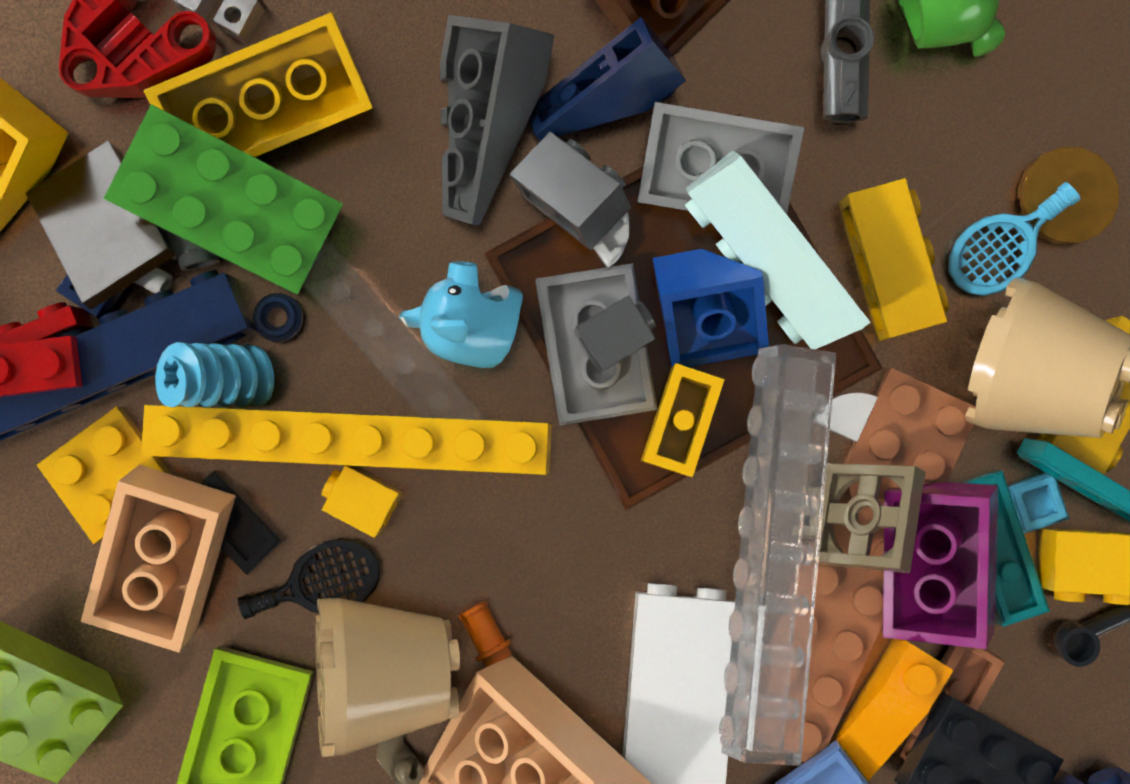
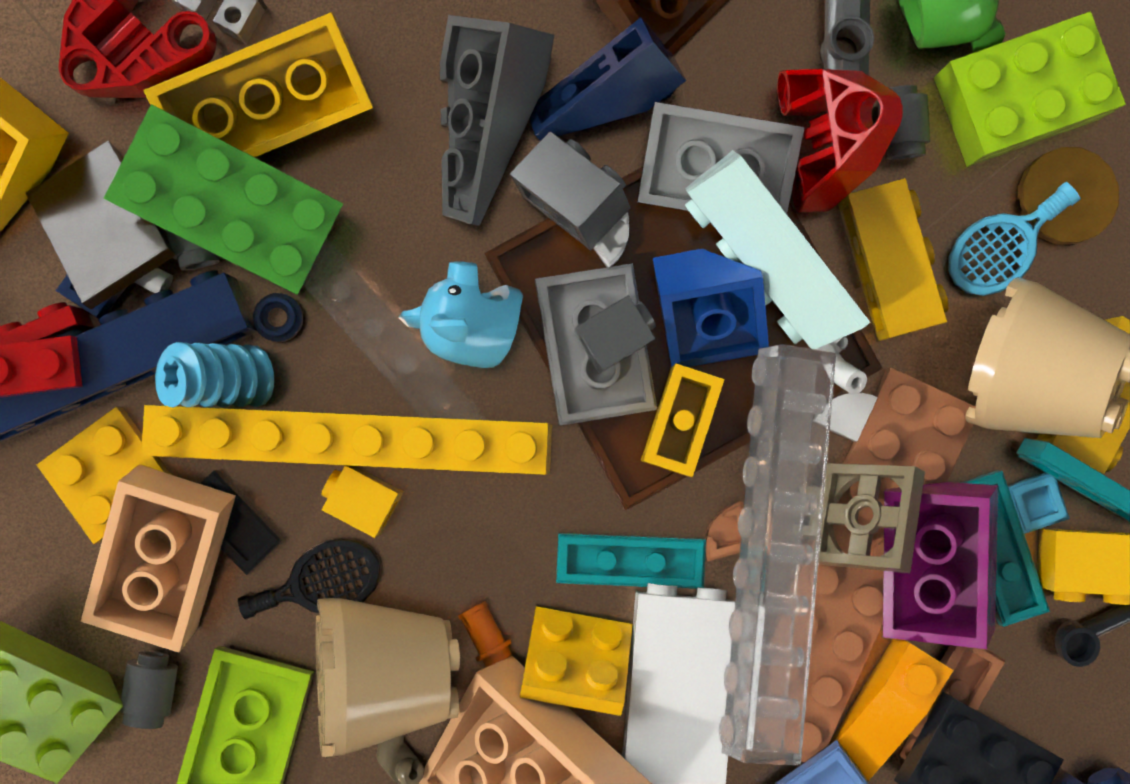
(148, 690): none -> dark grey brick
(577, 661): none -> yellow plate
(630, 560): none -> teal tile
(723, 533): none -> nougat tile
(845, 375): none -> white arm
(857, 143): none -> red connector
(914, 128): none -> dark grey brick
(1029, 89): none -> lime brick

